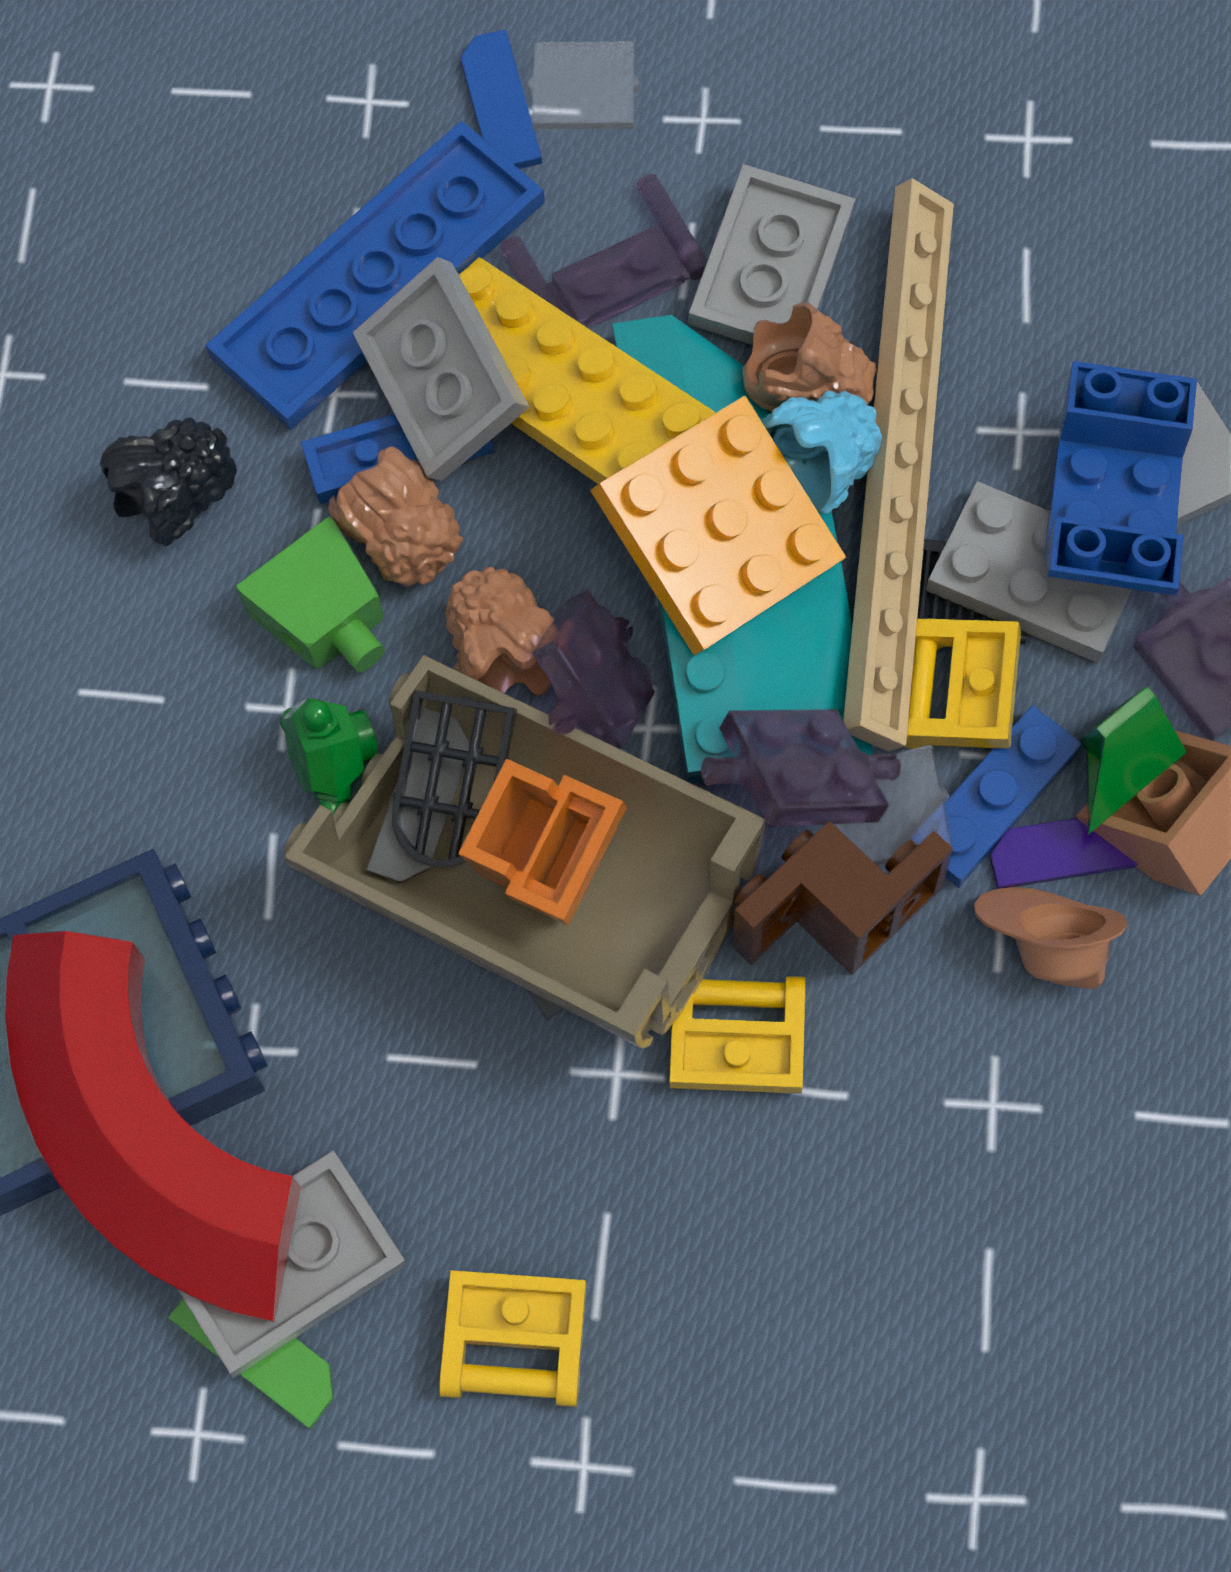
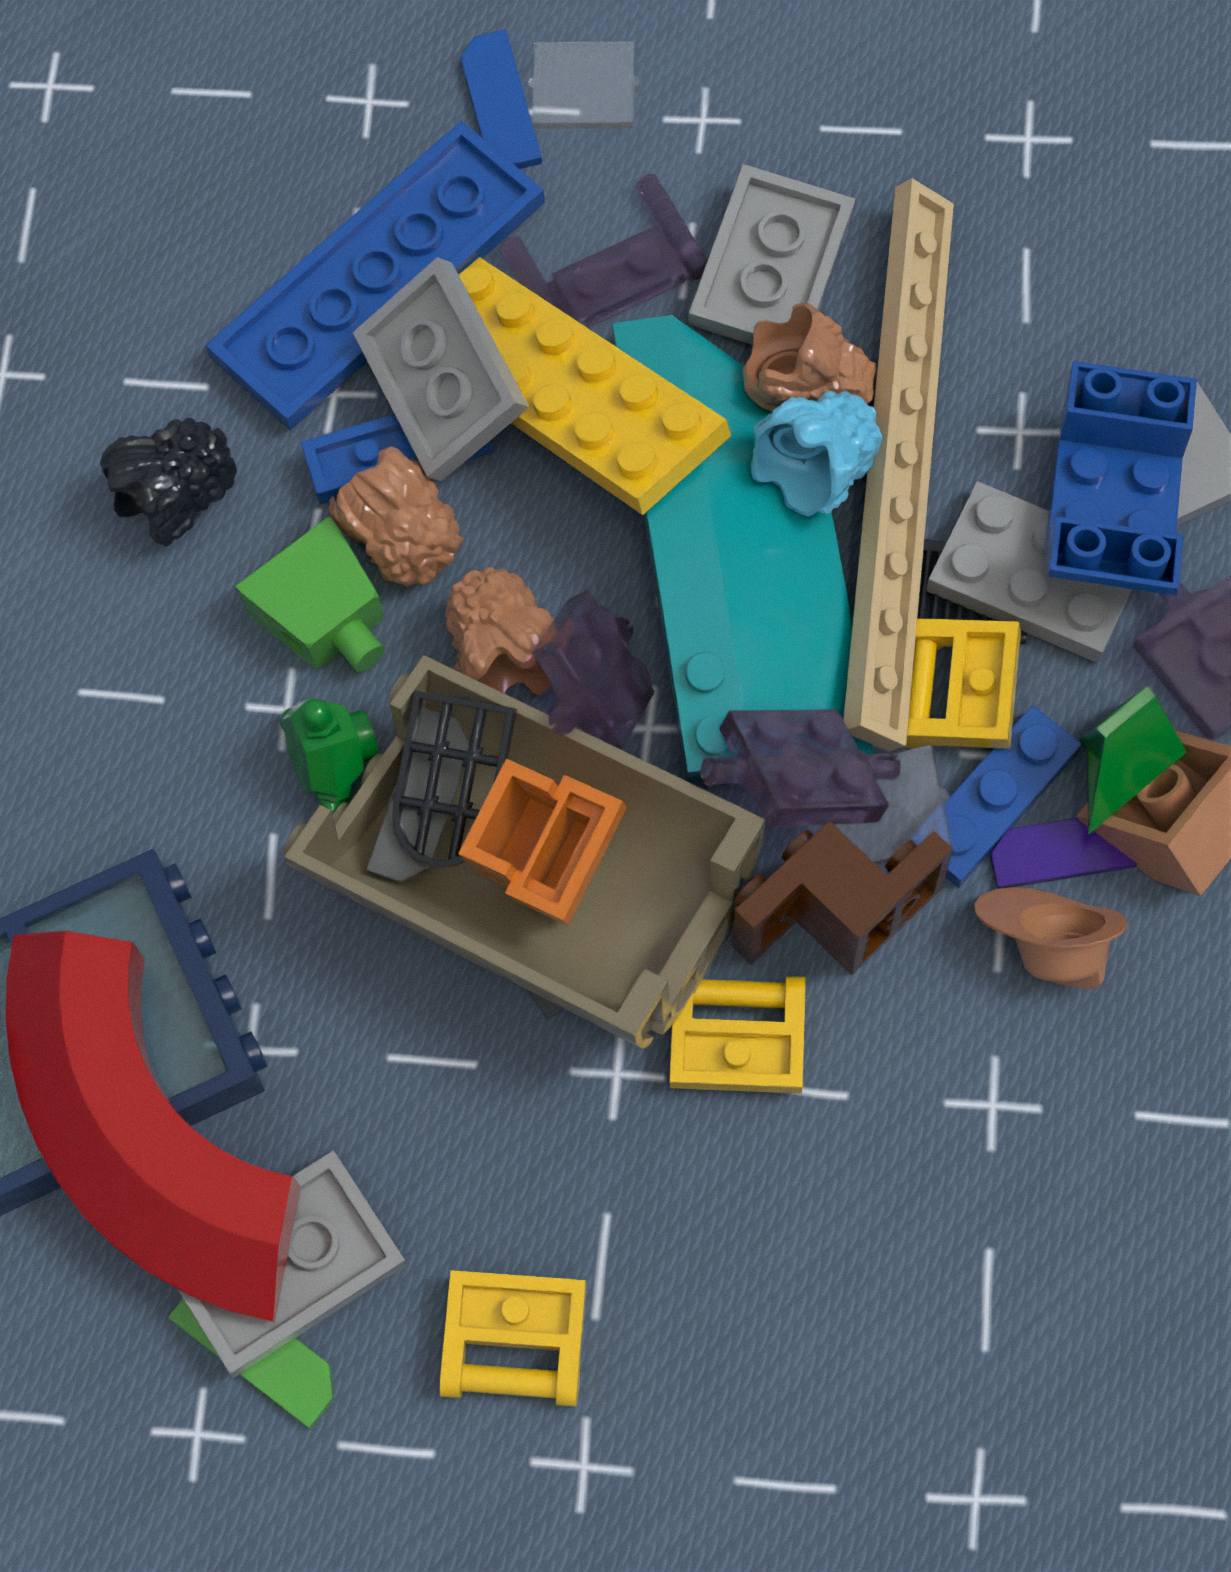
(718, 524): light orange plate -> none

